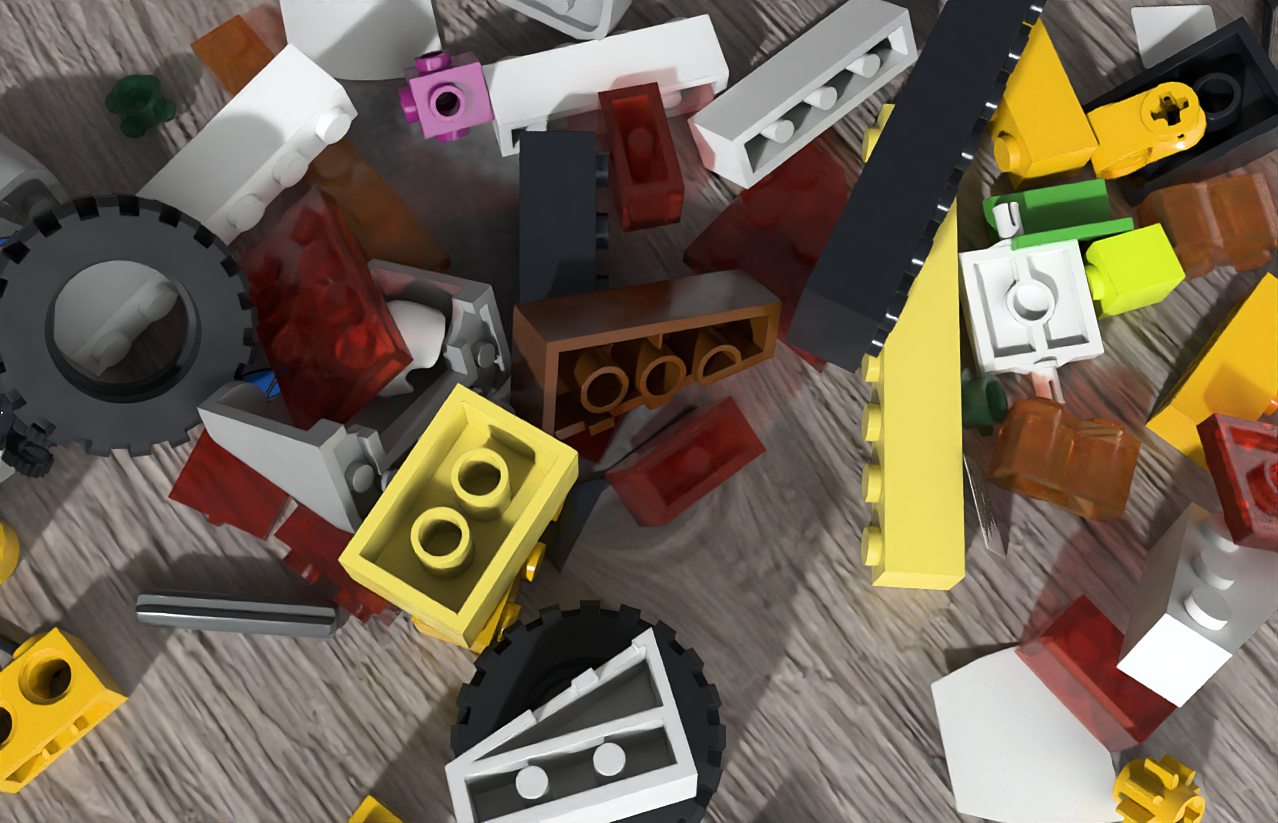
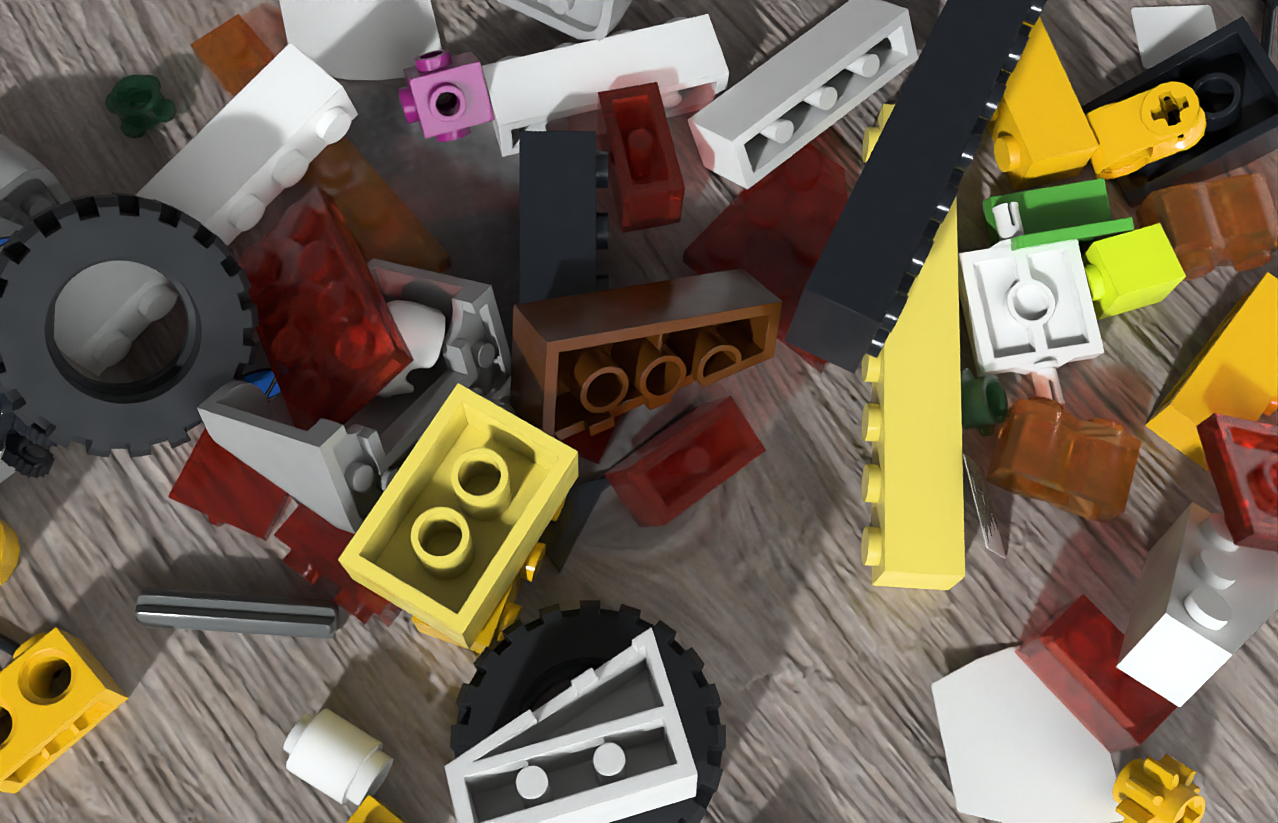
(336, 757): none -> white brick

